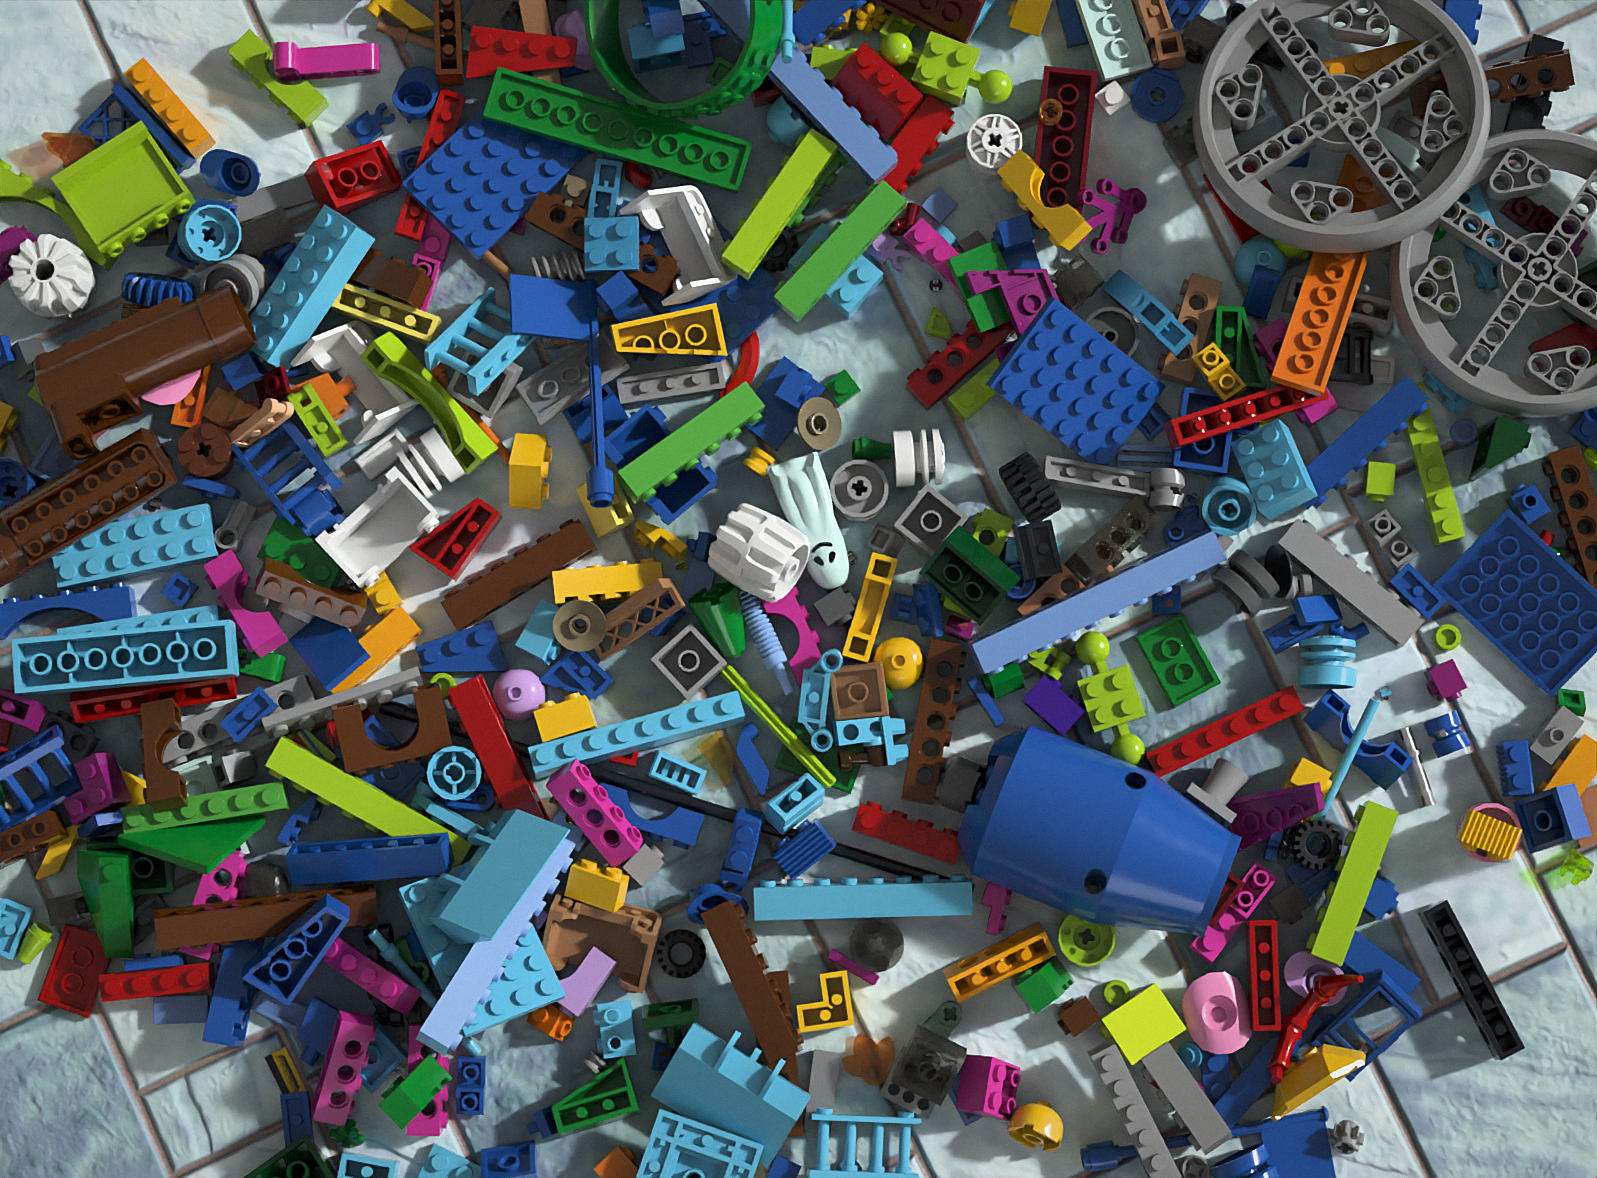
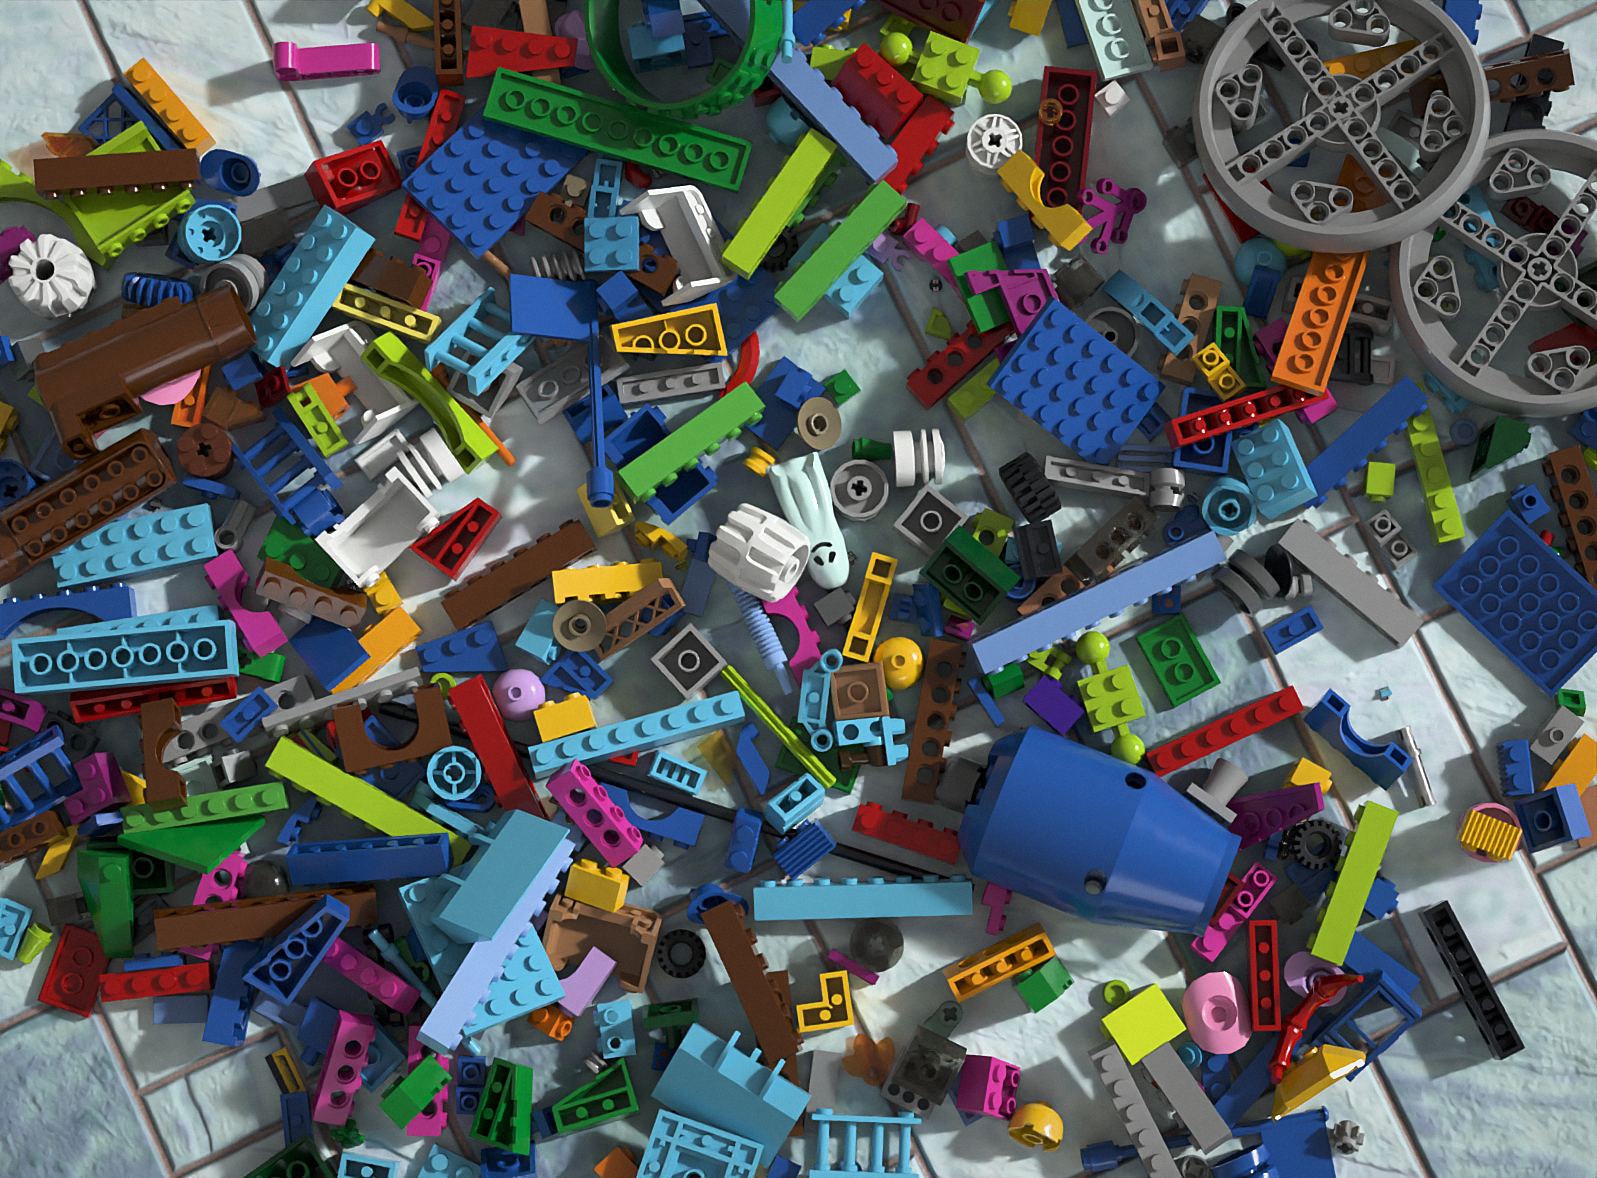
(117, 172): none -> reddish brown brick
(179, 589): blue plate -> none
(261, 423): light nougat plate -> none
(301, 100): lime arch -> none
(505, 1107): none -> green wedge
(527, 471): yellow brick -> none
(721, 617): green cone -> none
(733, 876): blue tile -> none
(871, 17): yellow plant -> none
(885, 541): light grey slope -> none
(939, 205): medium blue tile -> none
(1077, 1016): reddish brown brick -> none
(1088, 953): lime wheel -> none
(1163, 109): blue plate -> none
(1316, 610): blue tile -> none
(1327, 663): medium azure wheel -> none
(1345, 763): medium azure bar -> none
(1354, 633): blue arm -> none
(1417, 591): blue plate -> none
(1445, 681): magenta brick -> none
(1446, 637): lime tile -> none
(1453, 741): blue wheel -> none
(1578, 865): clear neon green tile -> none

